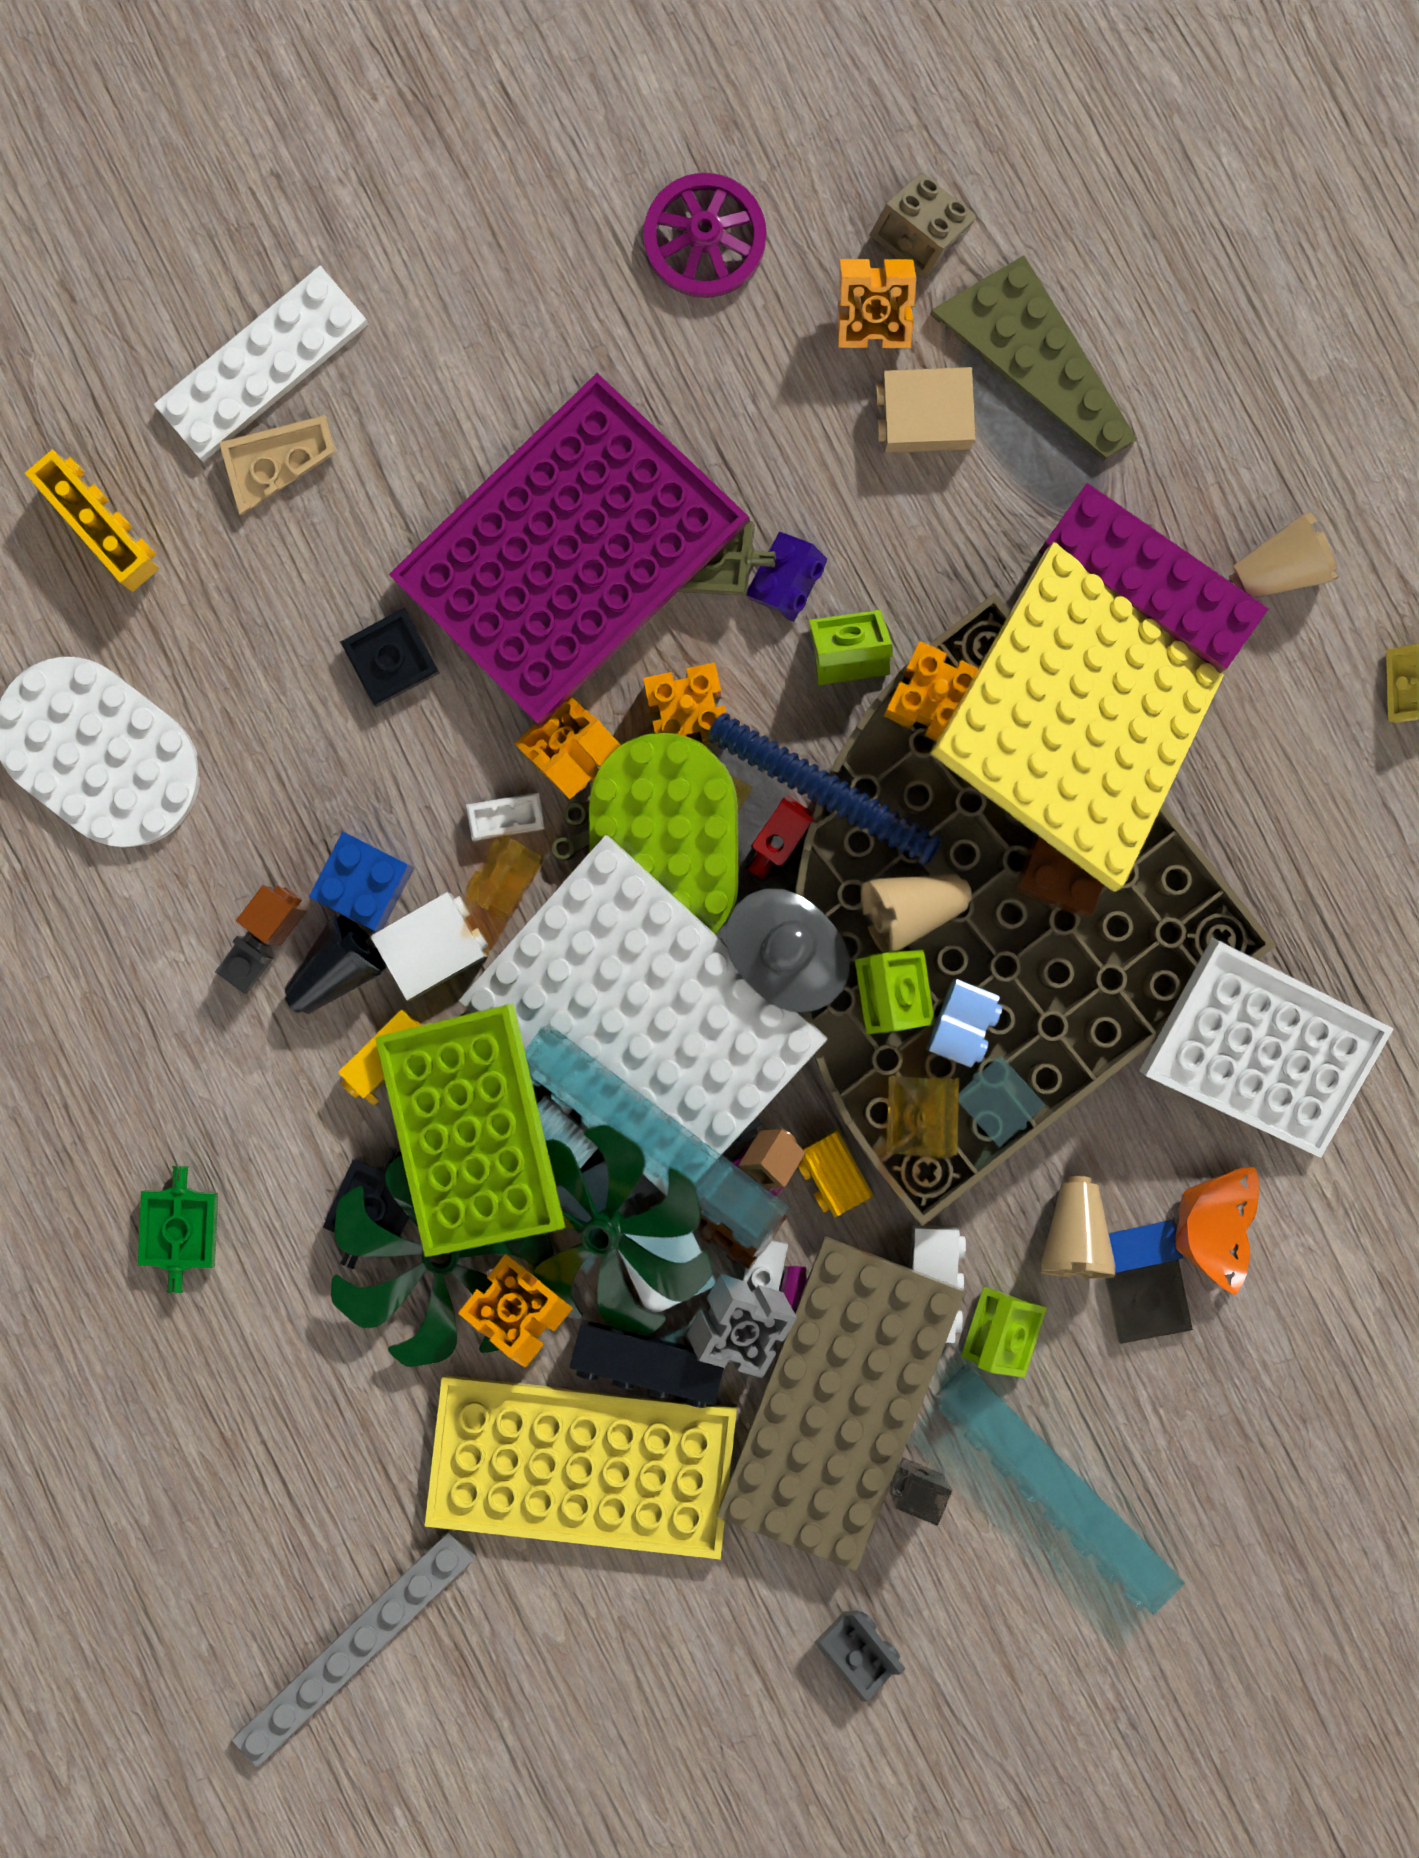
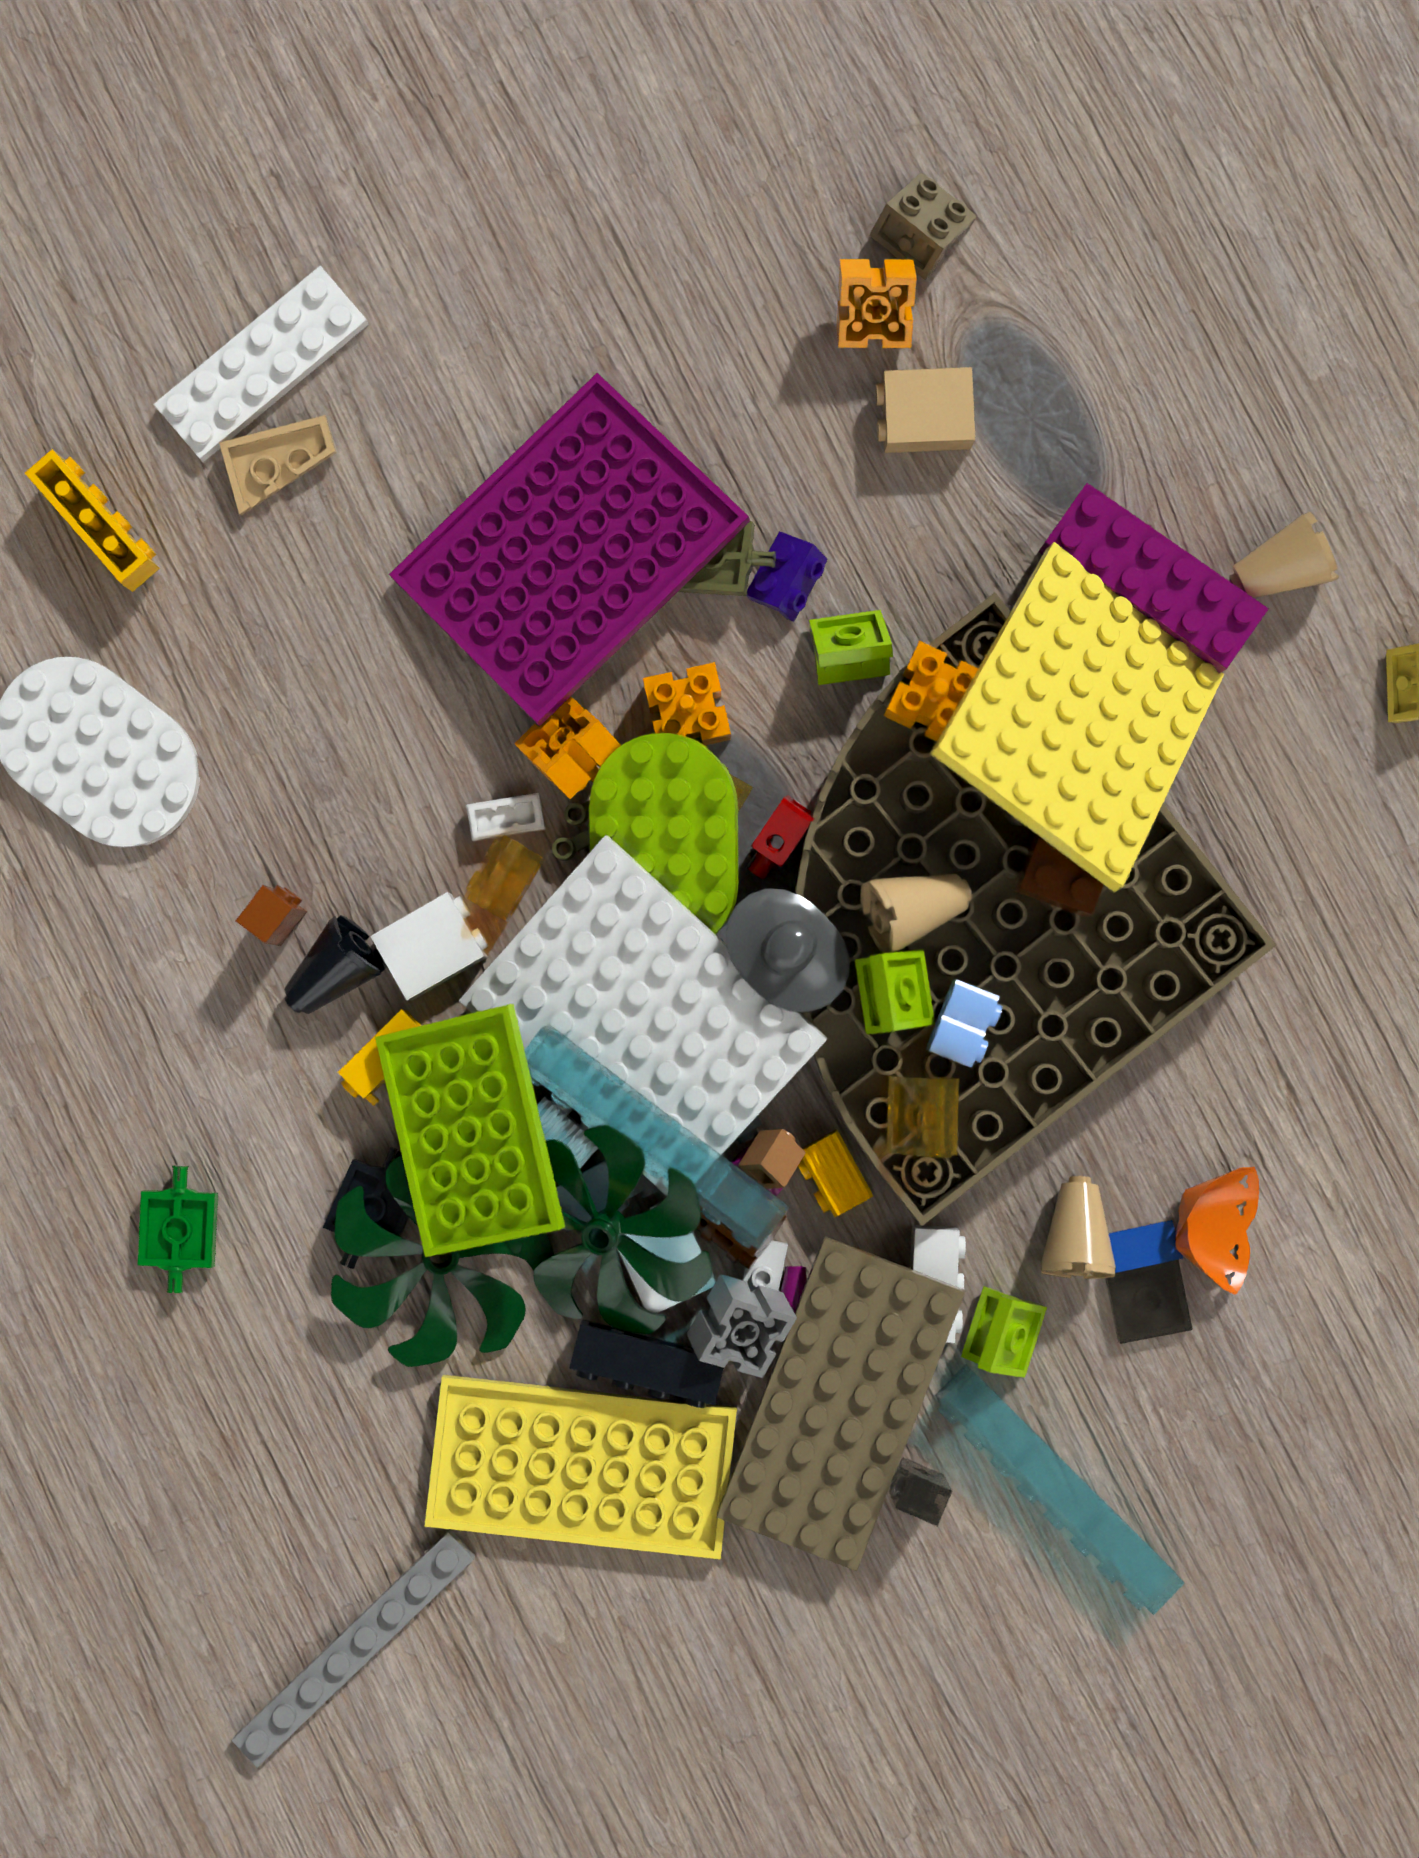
(244, 963): dark grey bracket -> none
(361, 882): blue brick -> none
(390, 657): black plate -> none
(515, 1311): light orange brick -> none
(705, 242): magenta wheel -> none
(824, 788): dark blue piece -> none
(859, 1653): dark grey bracket -> none
(999, 1101): clear light blue piece -> none
(1031, 346): olive wing -> none
(1265, 1048): white plate -> none

